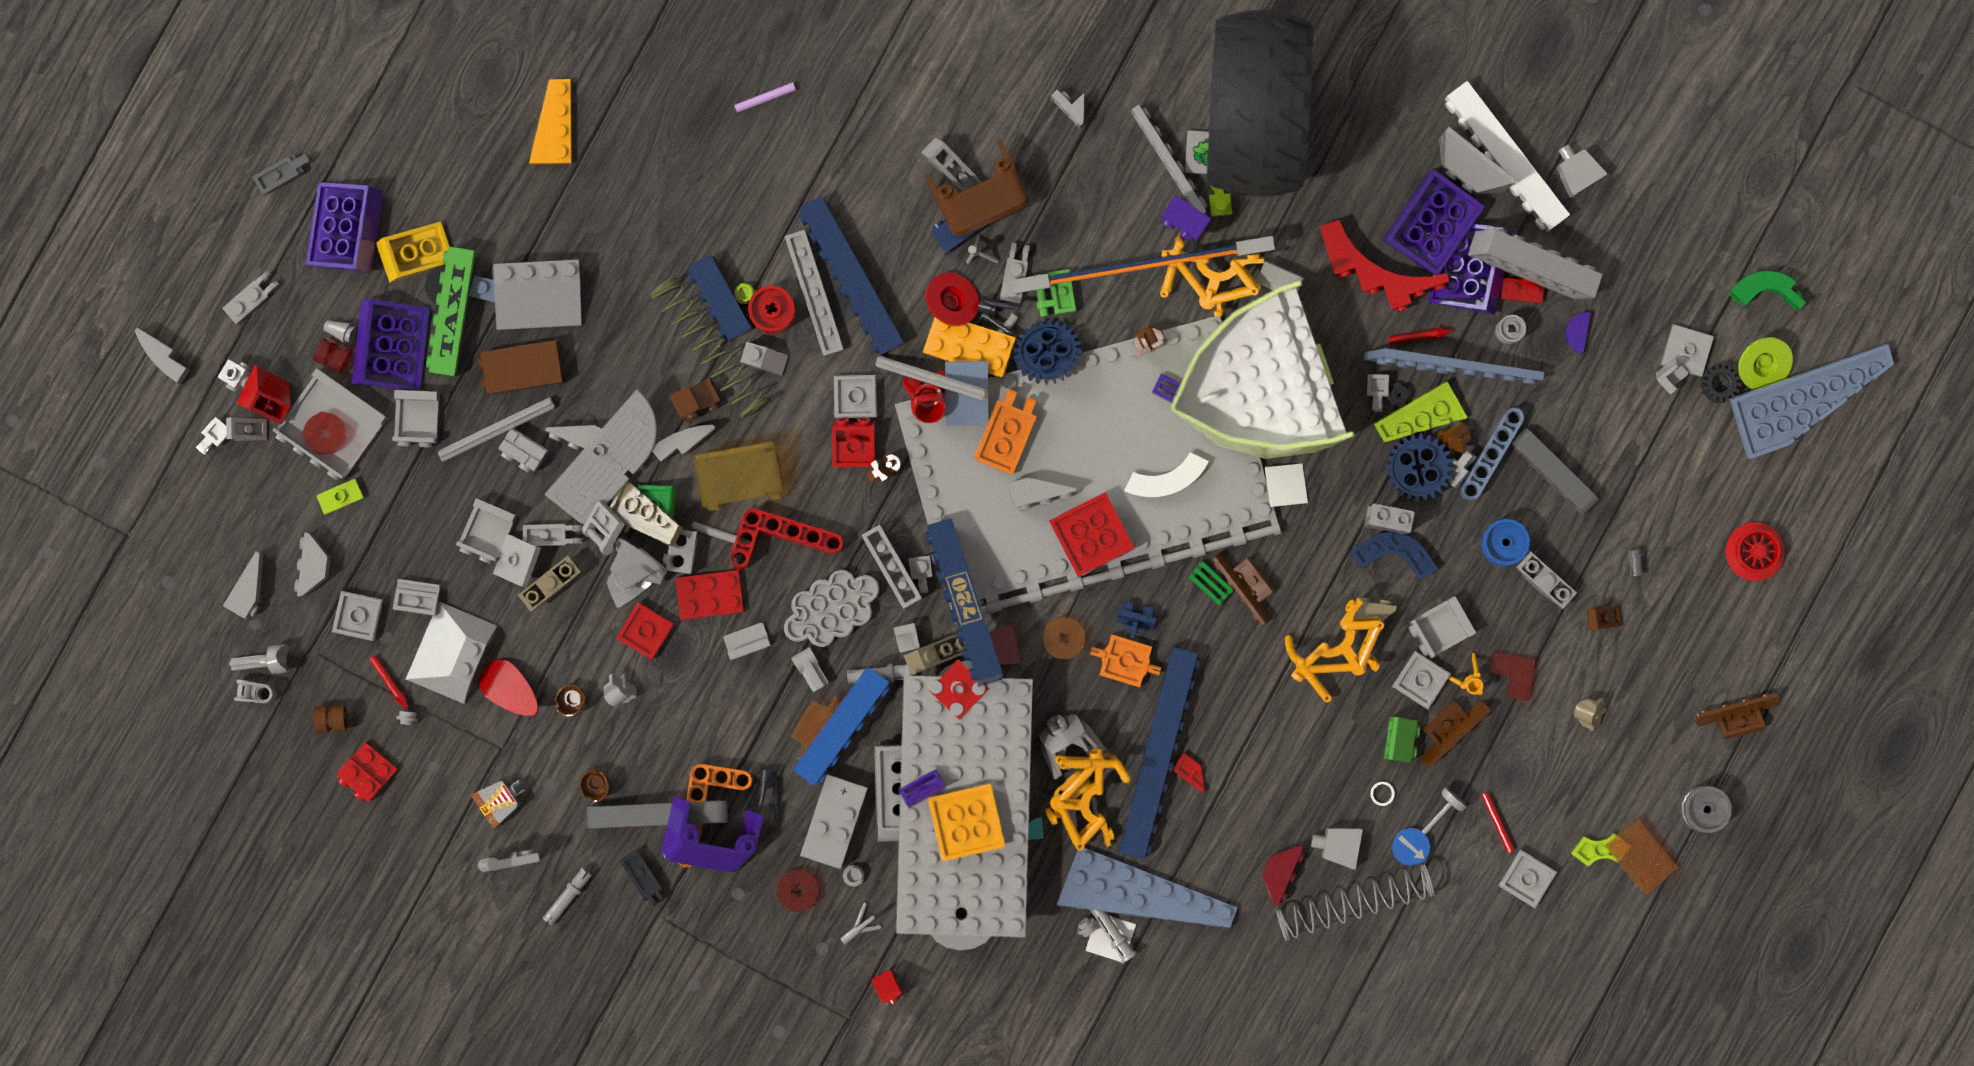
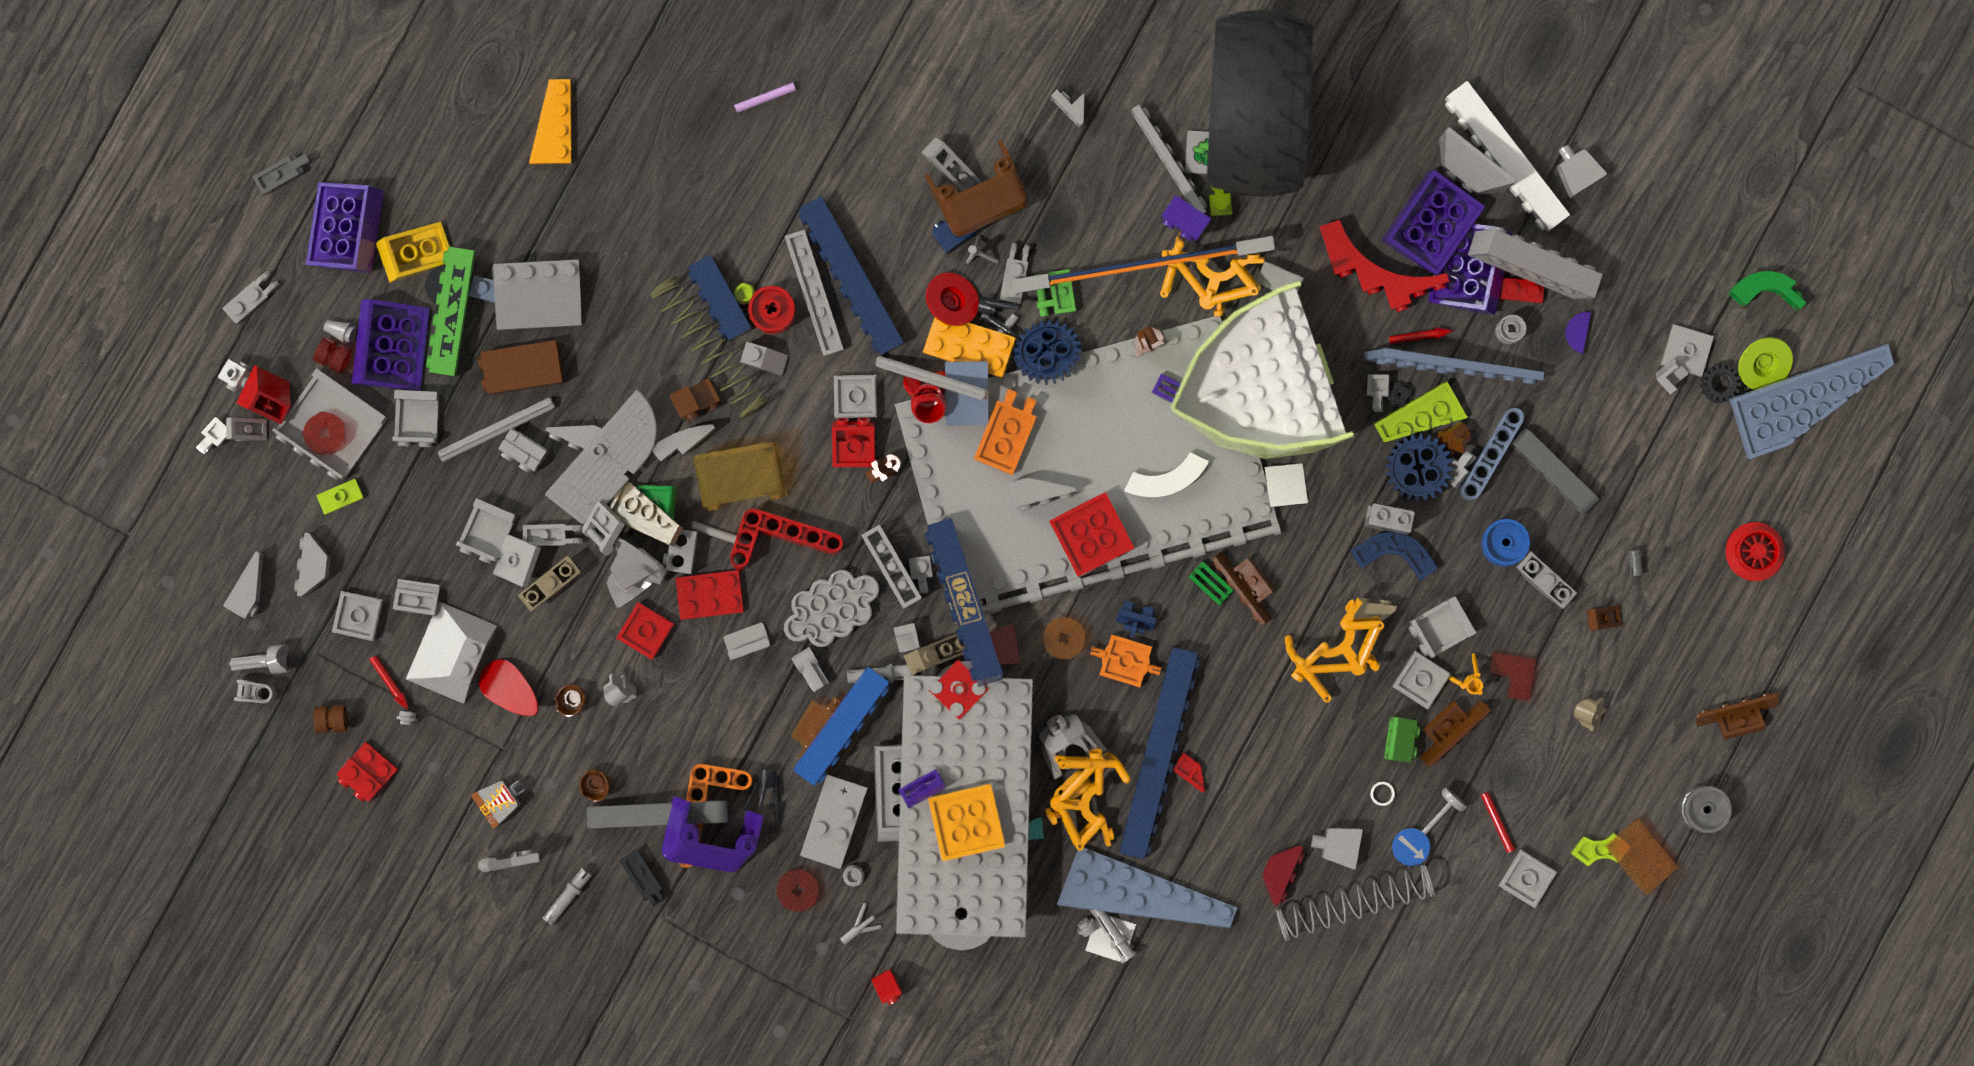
(162, 356): light grey slope -> none

